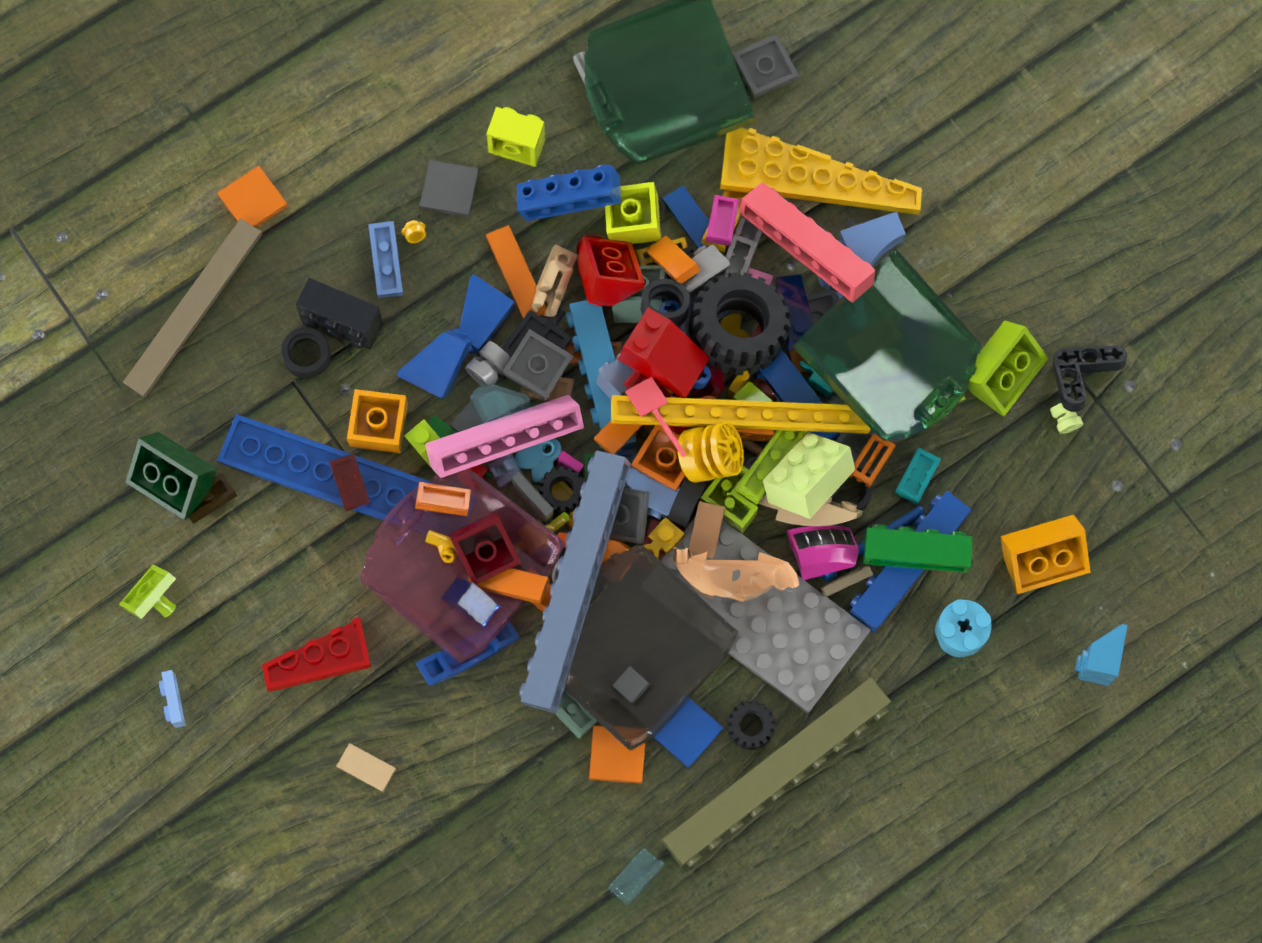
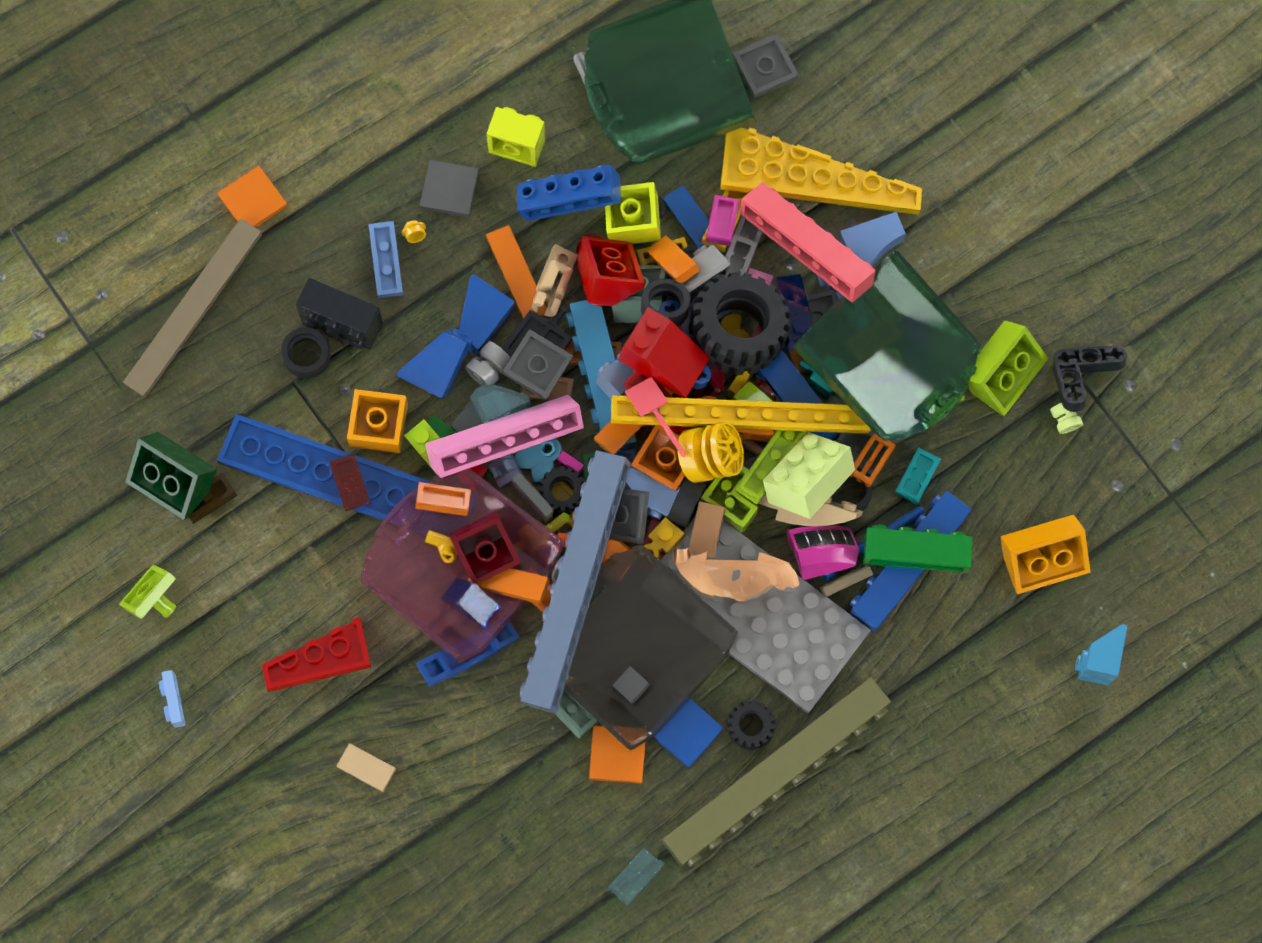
(977, 628): medium azure brick -> none

